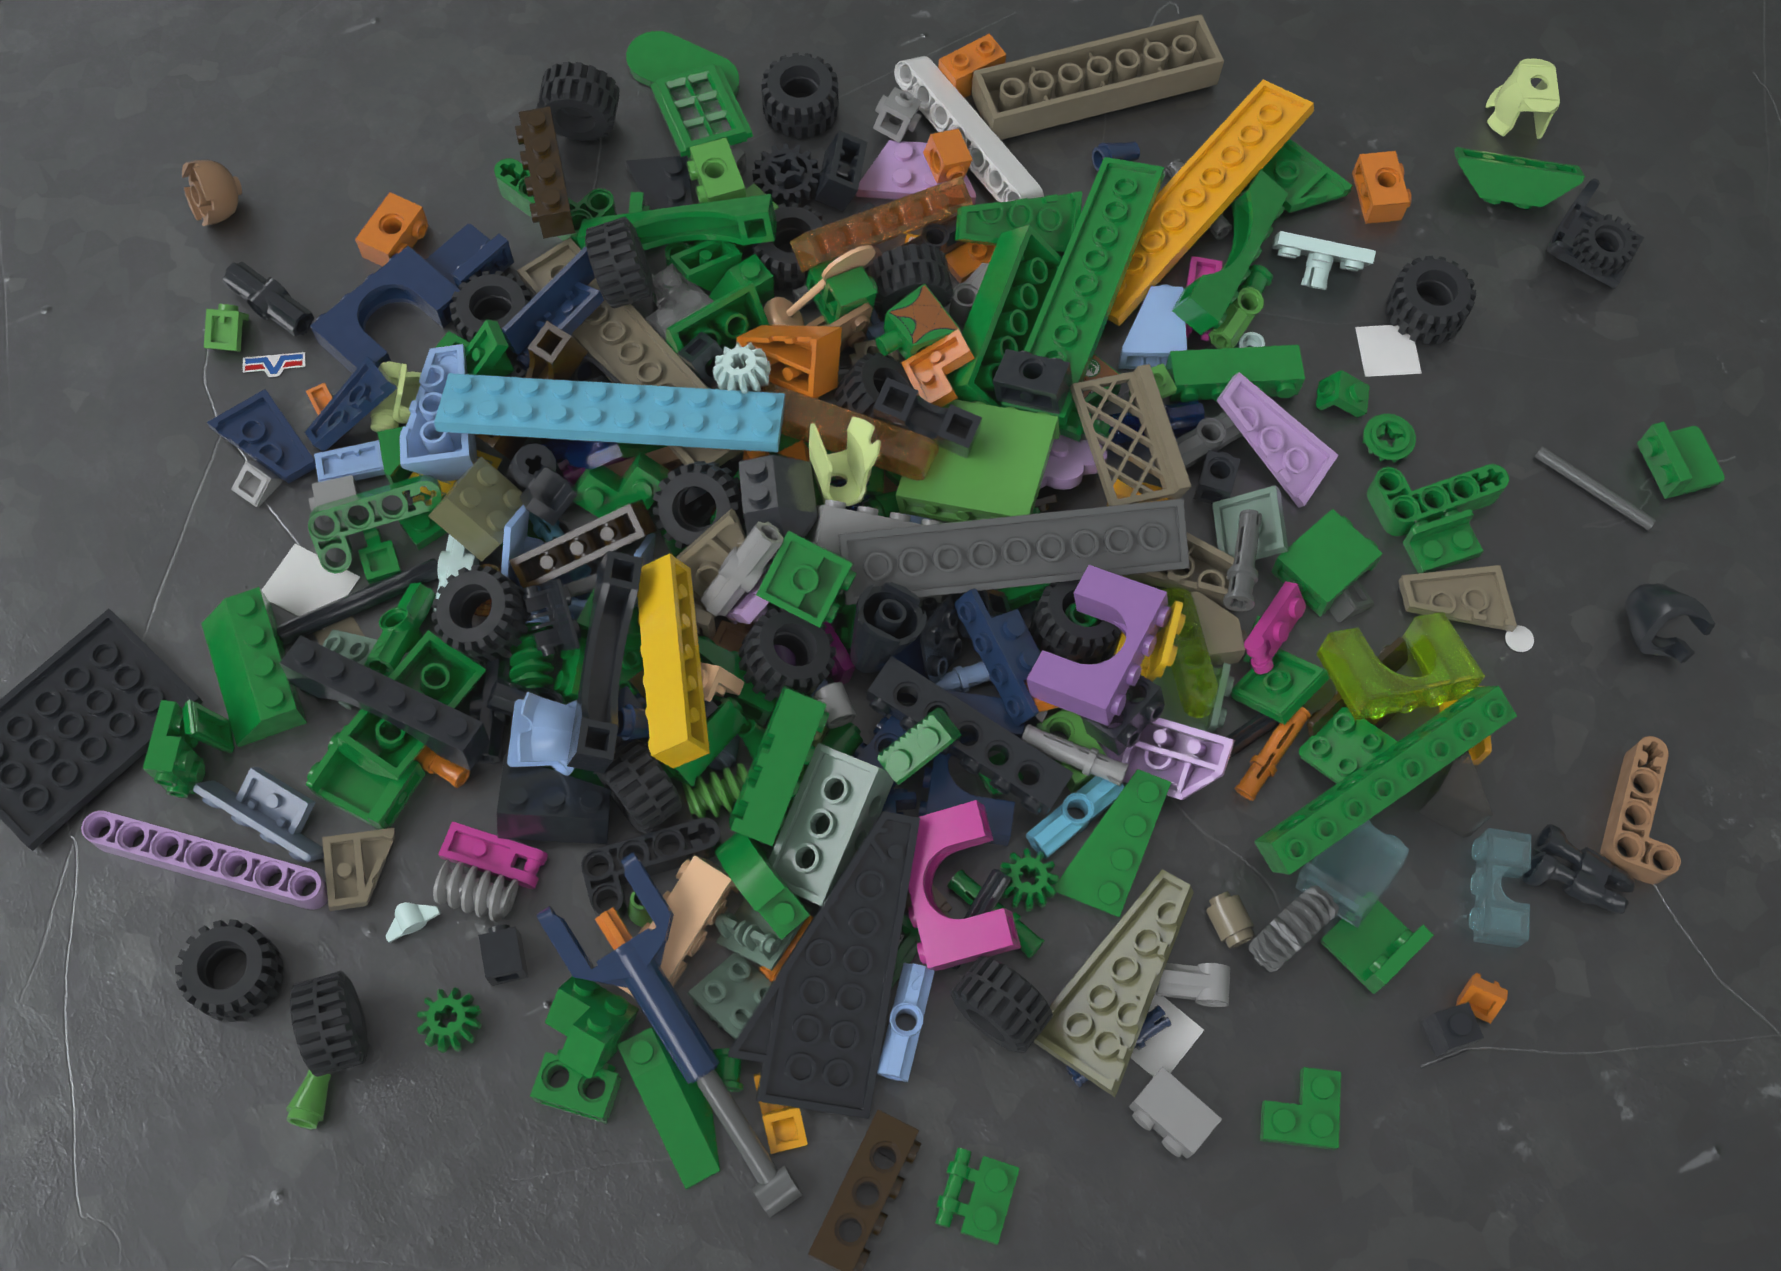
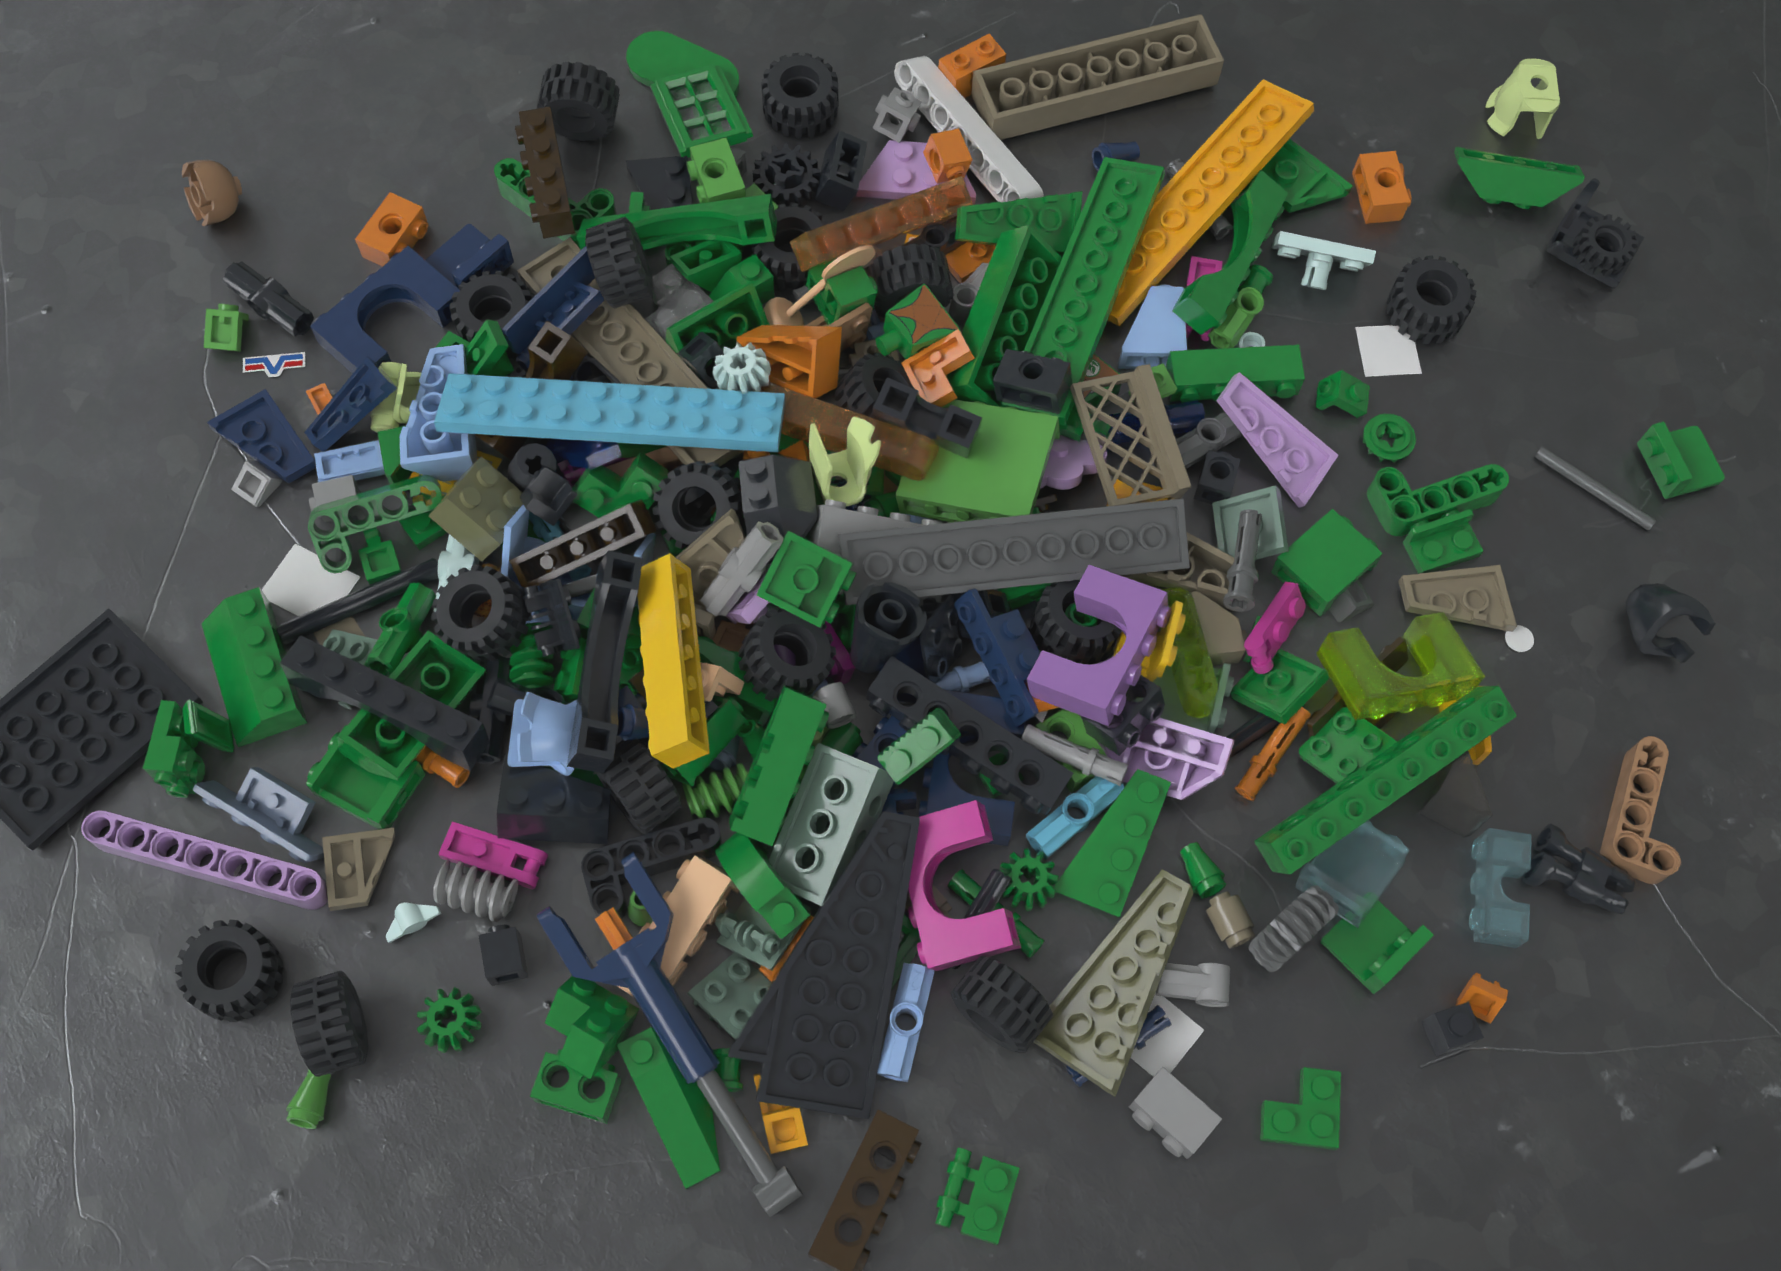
(1203, 873): none -> green cone

